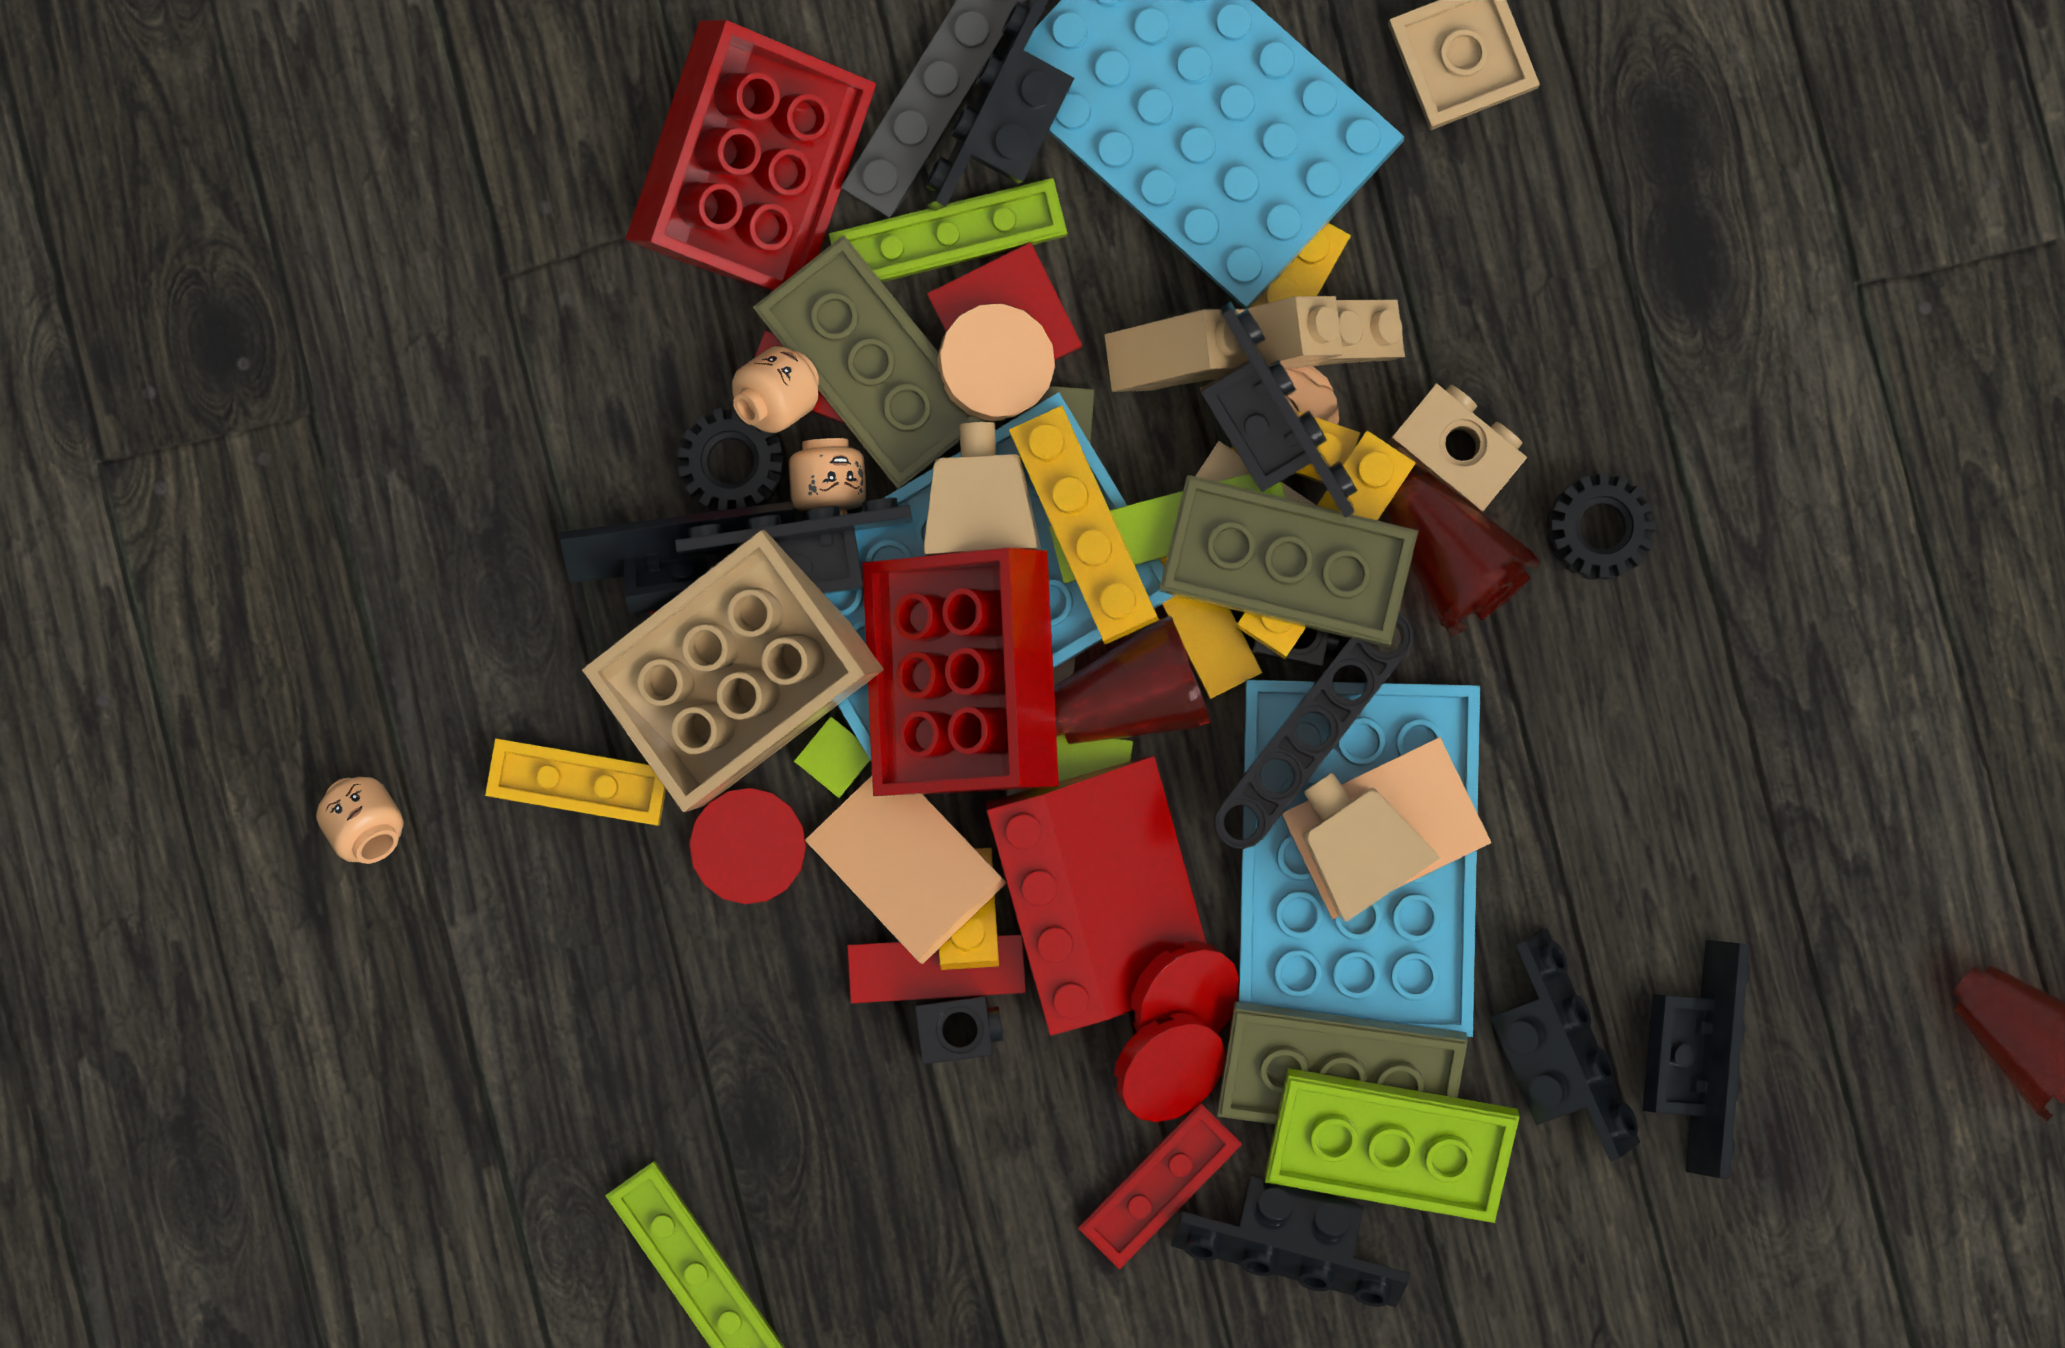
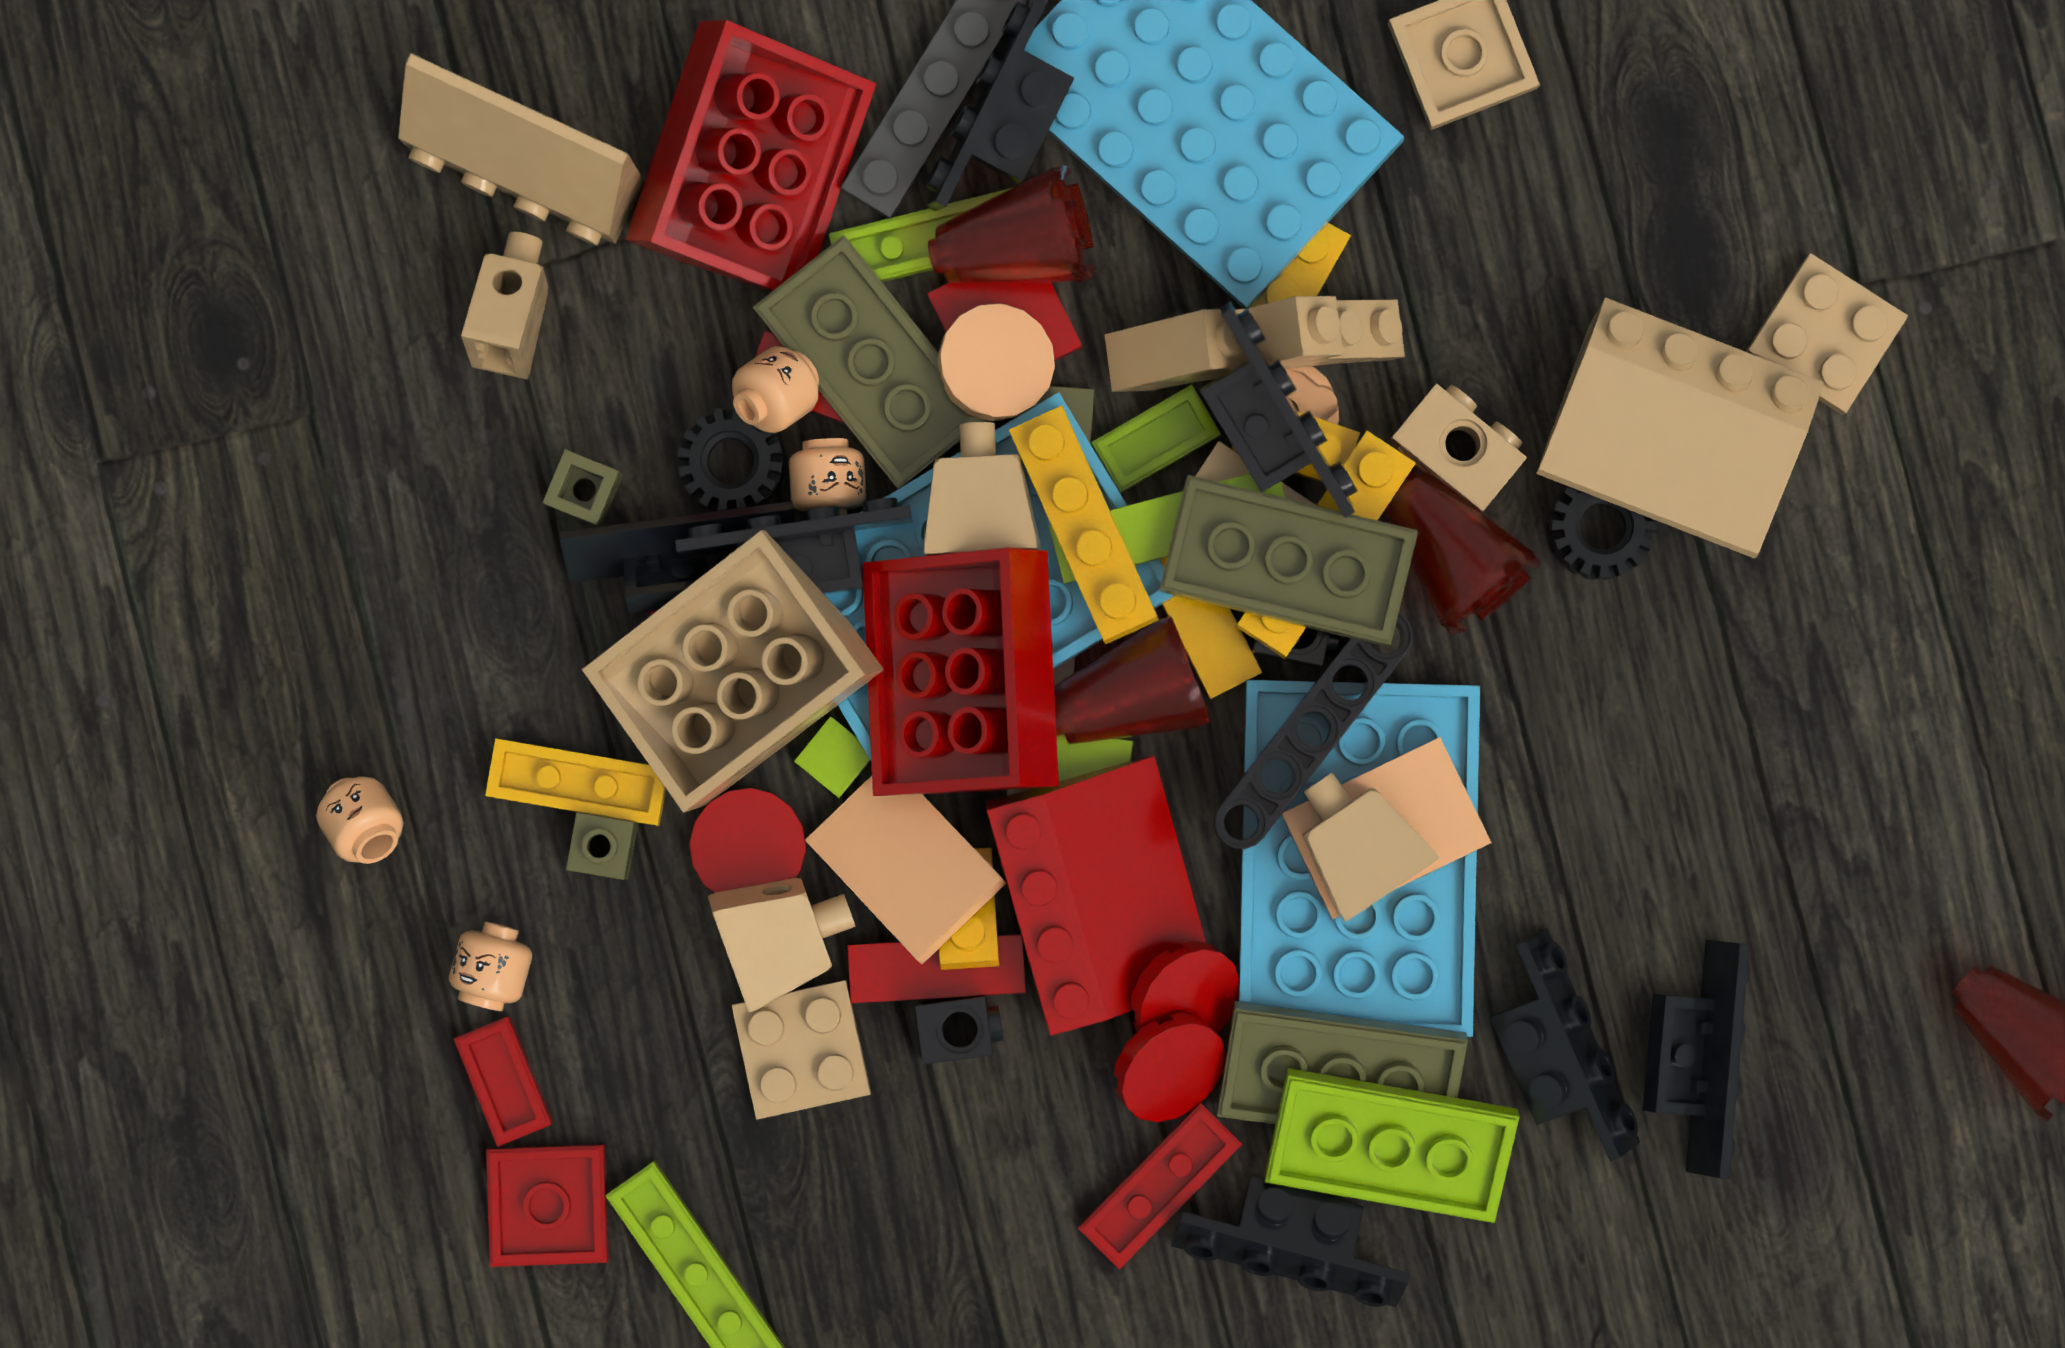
(490, 966): none -> light nougat head
(503, 1081): none -> red tile
(505, 327): none -> tan torso
(516, 152): none -> tan slope
(547, 1205): none -> red tile
(569, 473): none -> olive plate
(622, 841): none -> olive plate
(776, 936): none -> tan torso
(802, 1050): none -> tan plate
(1018, 236): none -> clear red cone
(1155, 439): none -> lime tile
(1679, 427): none -> tan slope
(1828, 331): none -> tan plate

